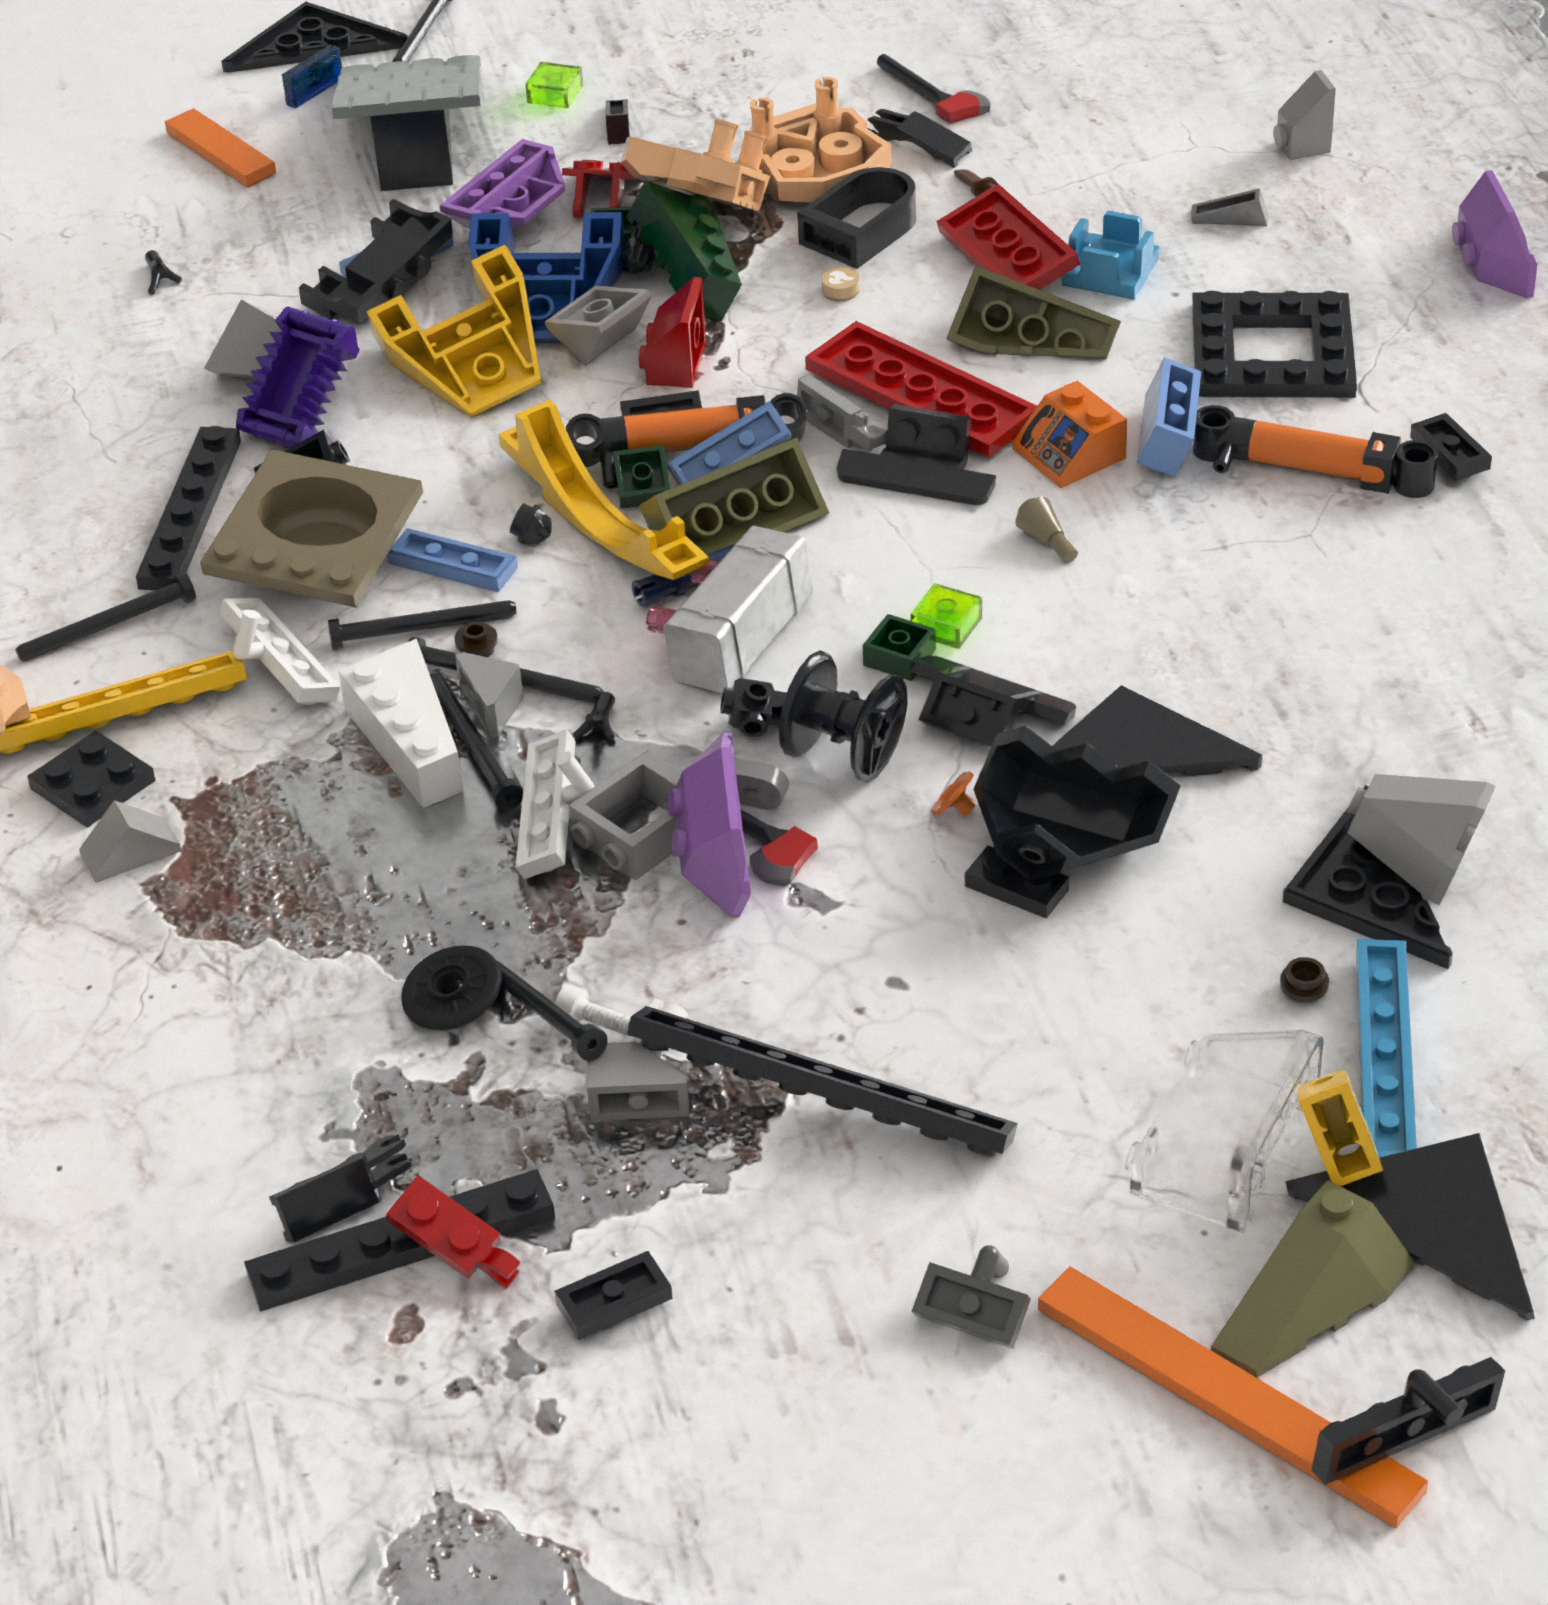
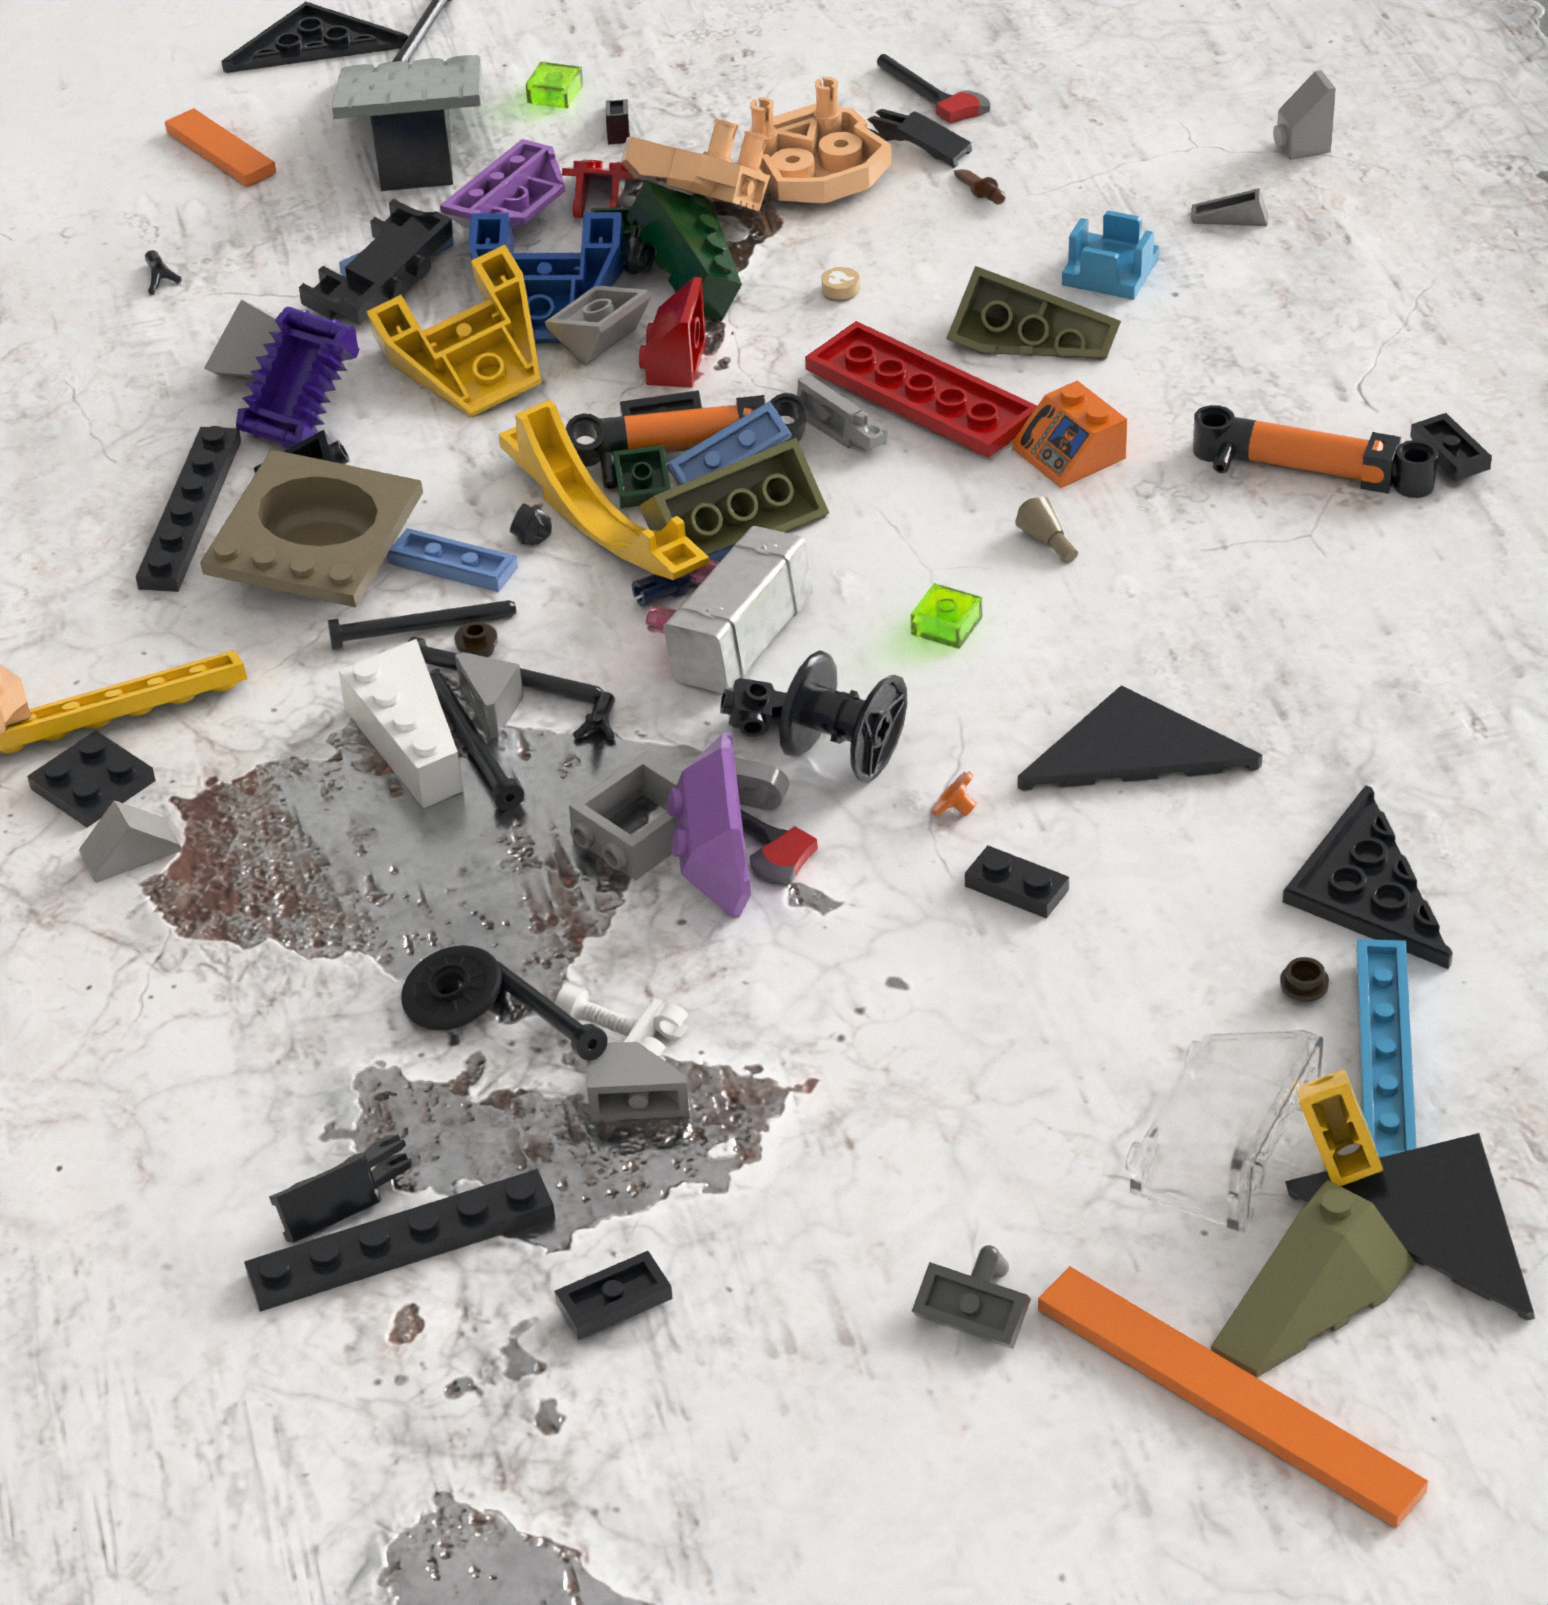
(179, 589): black bar -> none
(266, 638): white plate -> none
(312, 76): clear blue tile -> none
(451, 1232): red plate -> none
(550, 785): white plate -> none
(825, 232): black window -> none
(840, 1086): black plate -> none
(896, 646): dark green piece -> none
(921, 458): black plate -> none
(979, 703): black plate -> none
(1008, 239): red plate -> none
(1067, 805): black panel -> none
(1169, 417): medium blue brick -> none
(1325, 313): black plate -> none
(1416, 1416): black plate -> none
(1419, 826): light grey slope -> none
(1494, 239): medium lavender wedge -> none

